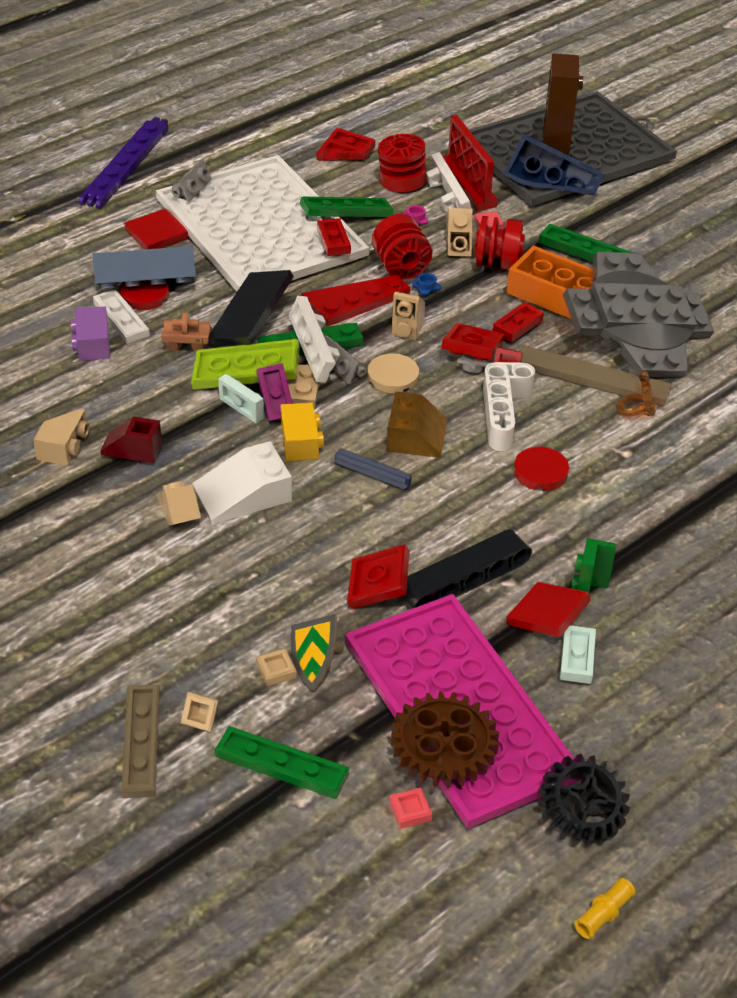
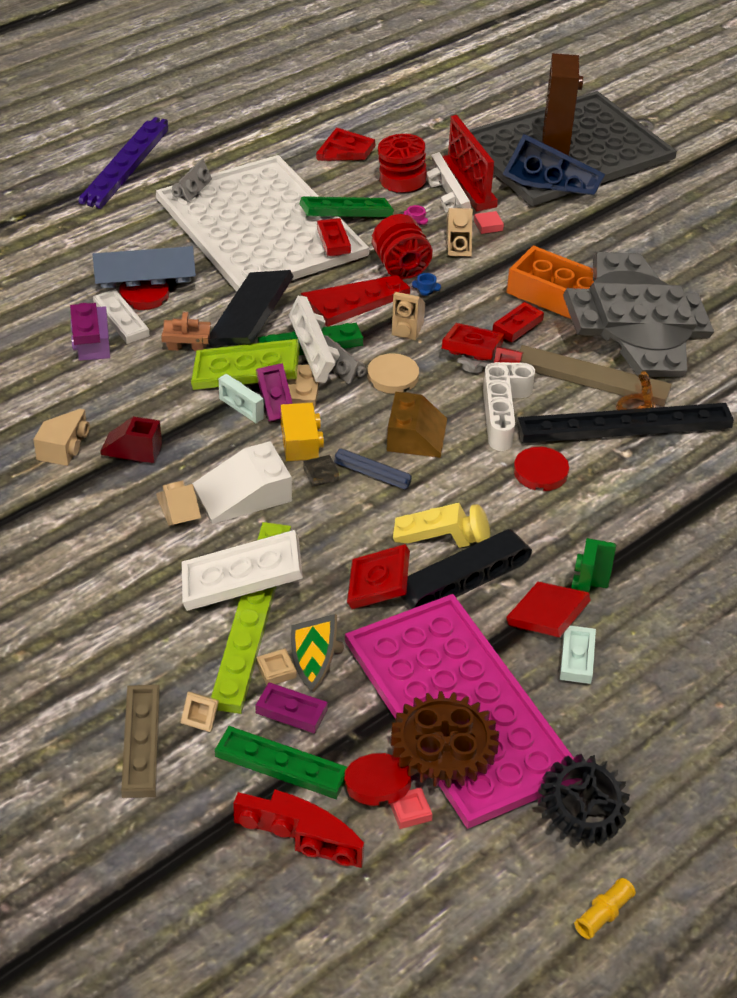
(85, 323): none -> magenta plate
(156, 230): red tile -> none
(241, 570): none -> white plate
(244, 640): none -> lime plate
(291, 707): none -> magenta plate
(314, 829): none -> red slope
(321, 470): none -> clear smoke plate
(377, 779): none -> red tile
(441, 522): none -> light yellow piece
(499, 243): red wheel -> none
(575, 243): green plate -> none
(624, 422): none -> black plate

